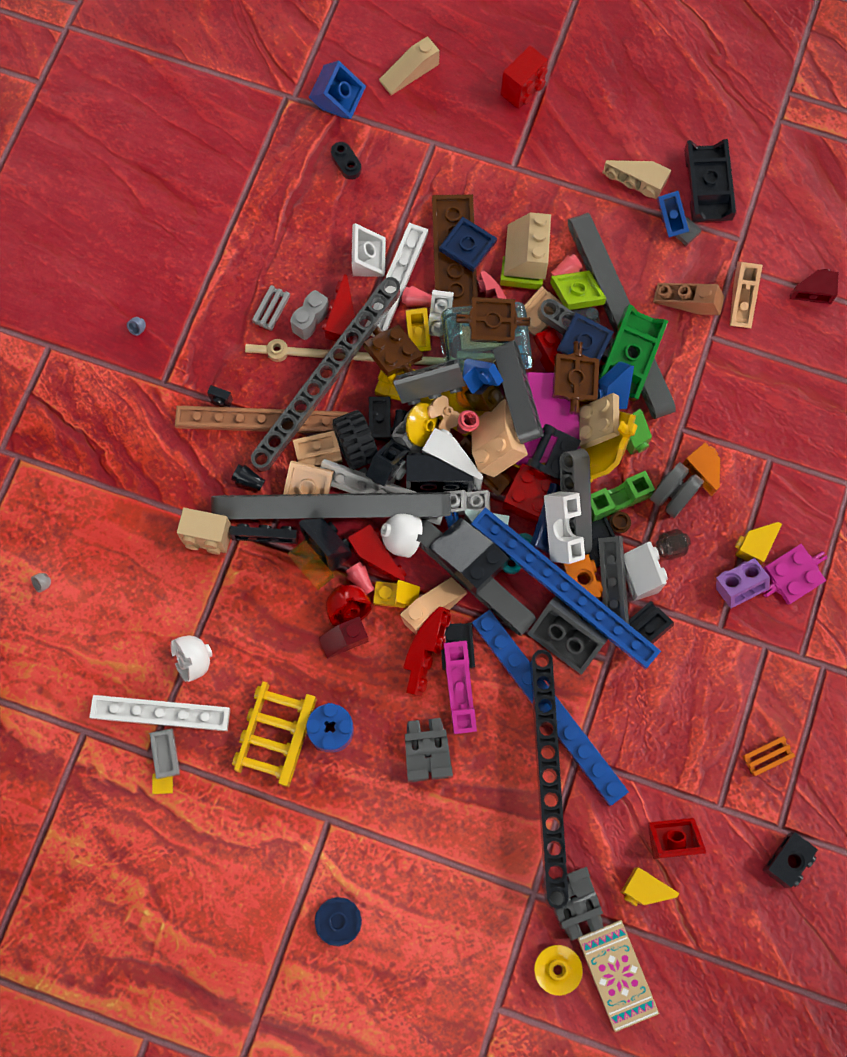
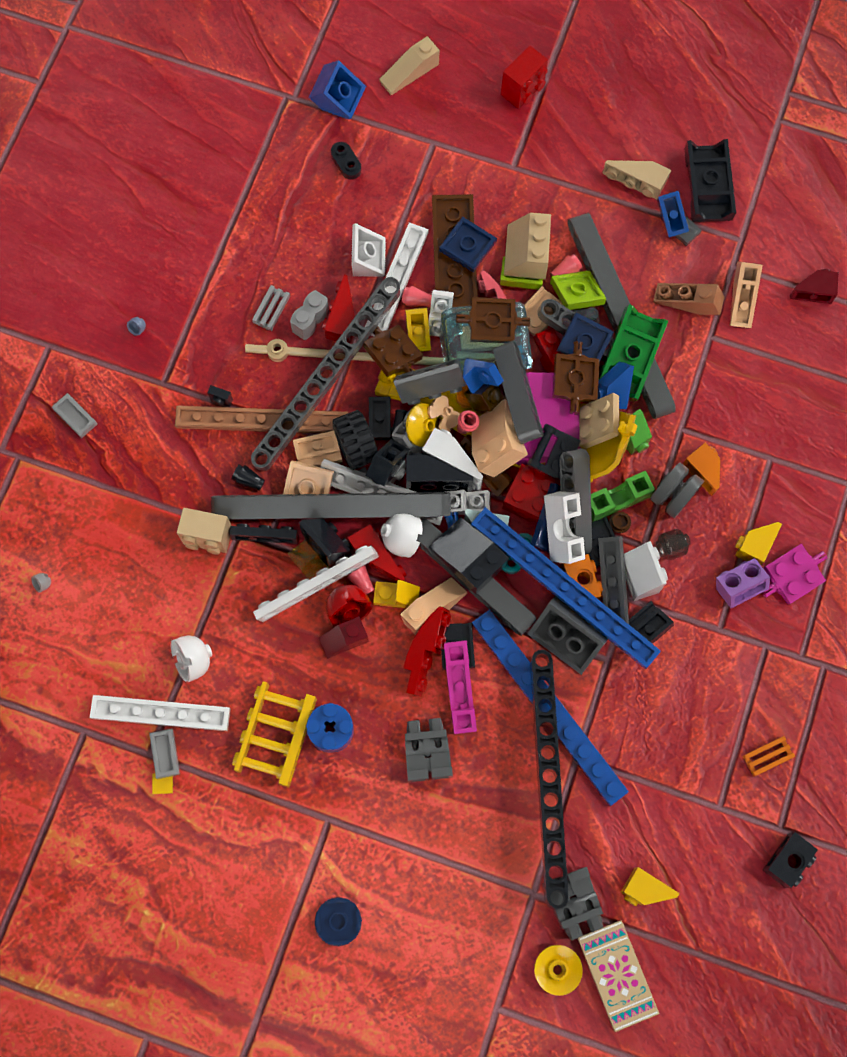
(74, 415): none -> light grey tile
(308, 587): none -> white plate
(675, 838): red slope -> none

